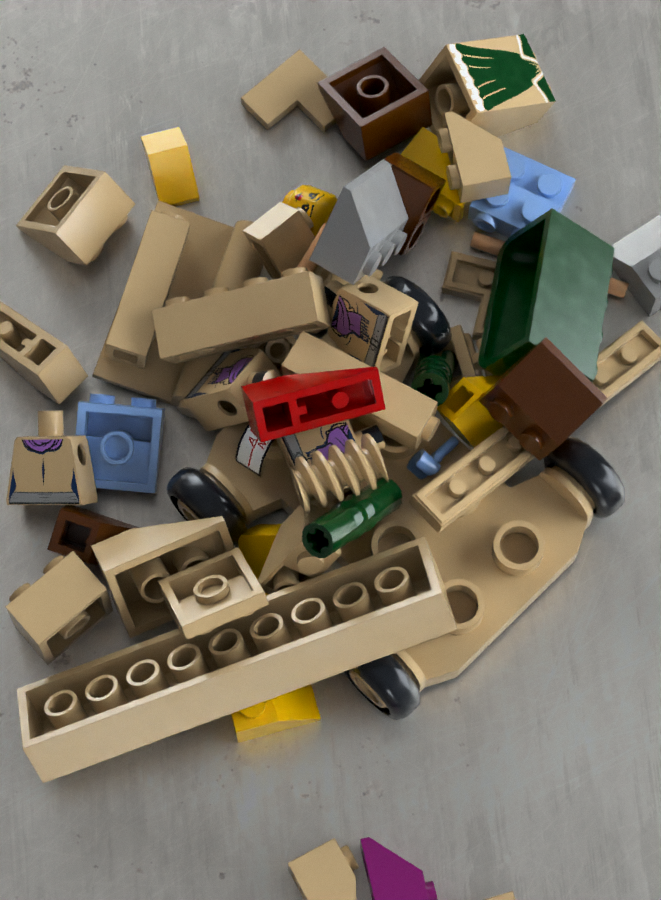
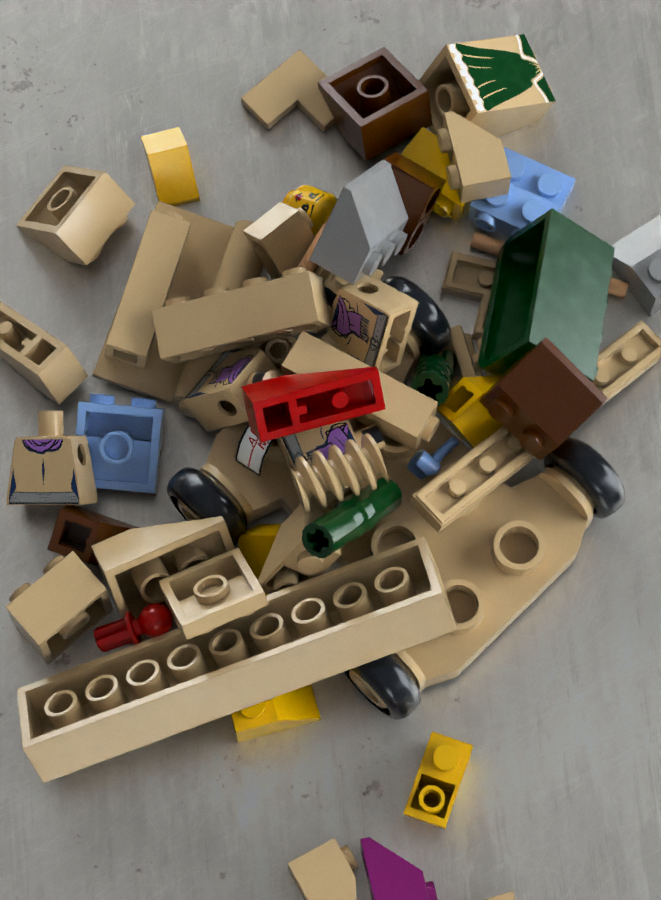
(152, 621): none -> red axle
(438, 780): none -> yellow slope

